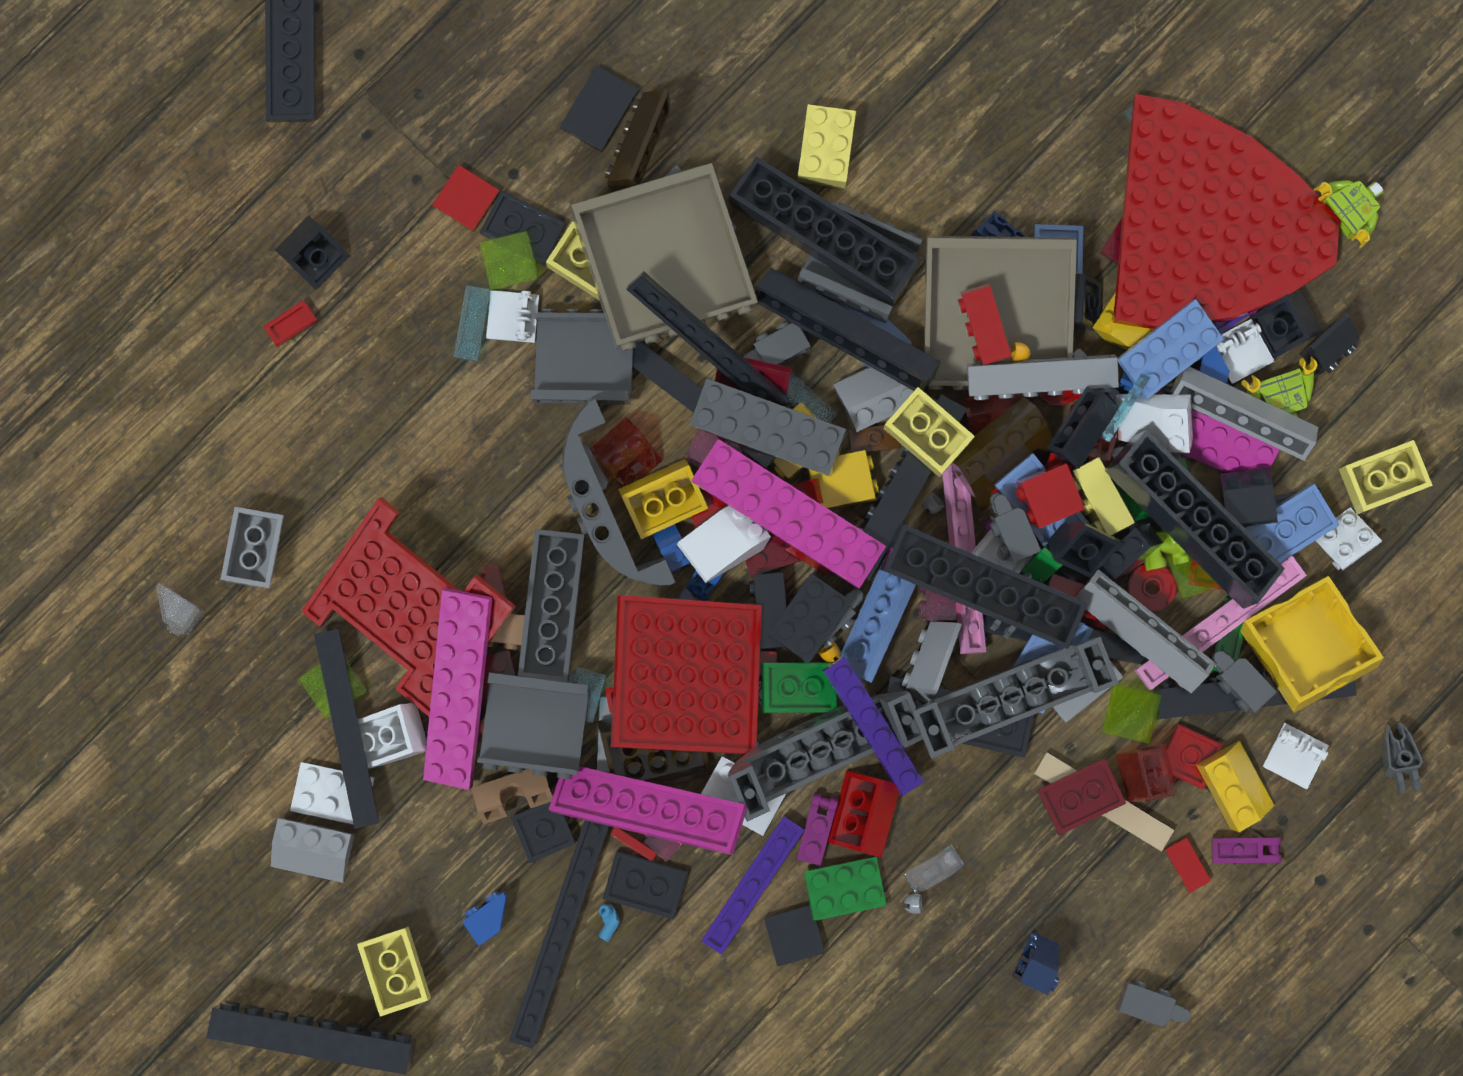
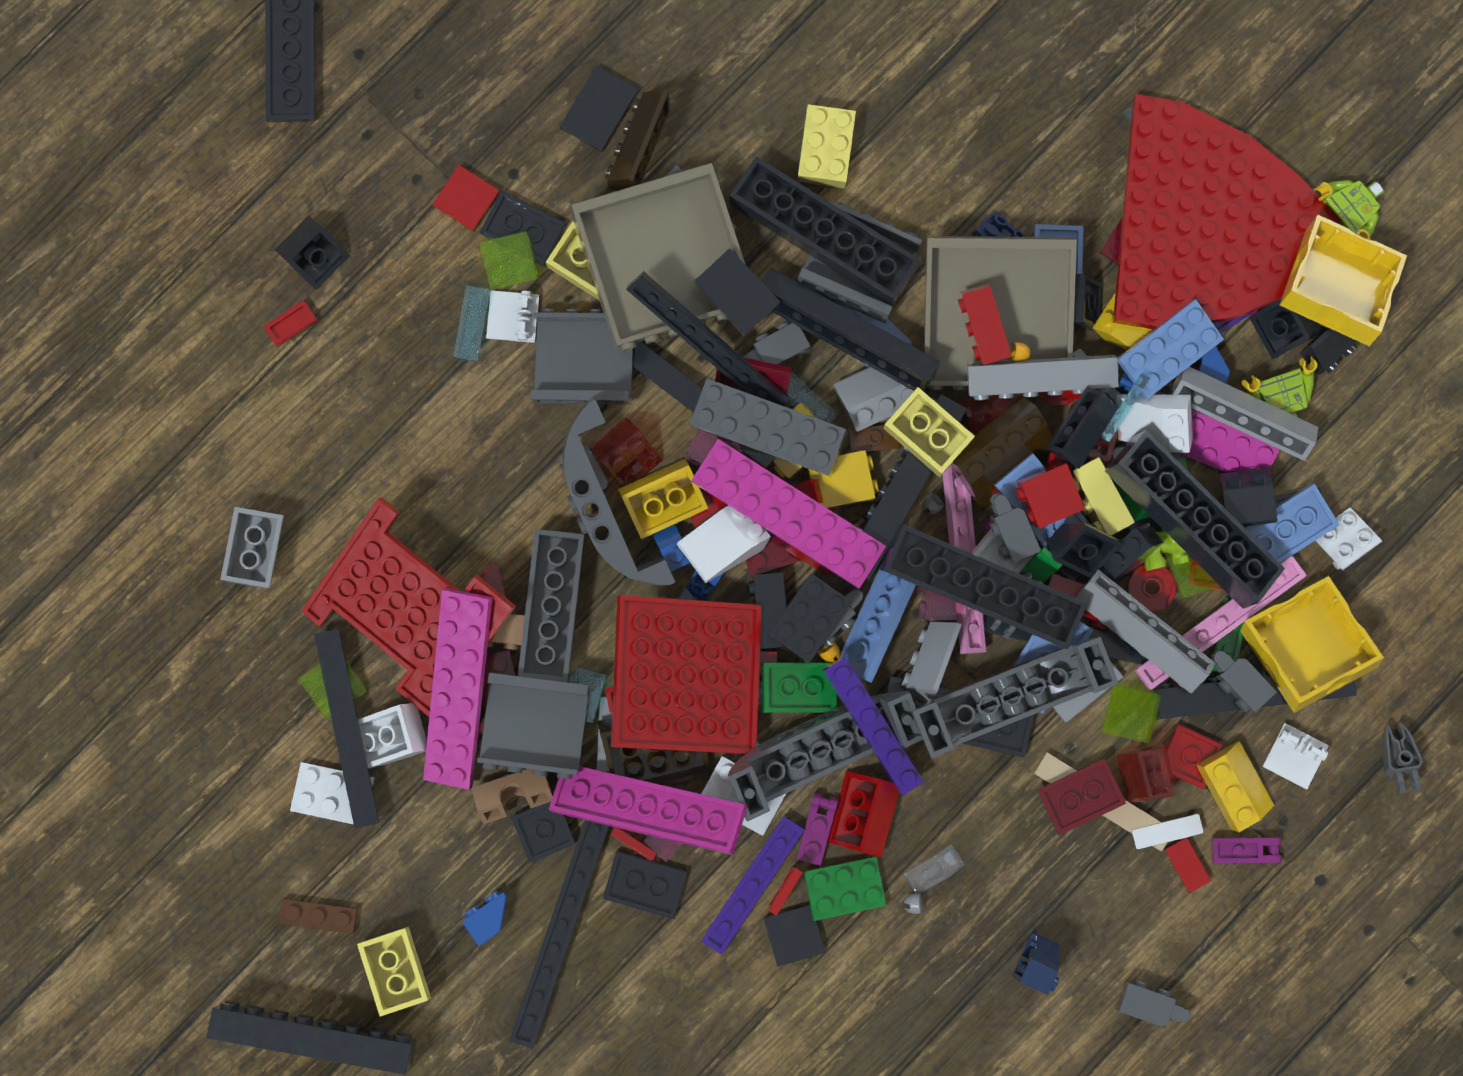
(177, 611): clear slope -> none
(311, 849): light grey slope -> none
(318, 916): none -> reddish brown plate
(610, 920): dark azure arm -> none
(736, 292): none -> black tile
(784, 890): none -> red tile
(1167, 831): none -> white sticker
(1244, 350): white hinge -> none
(1343, 280): none -> yellow tile
(1385, 477): light yellow brick -> none

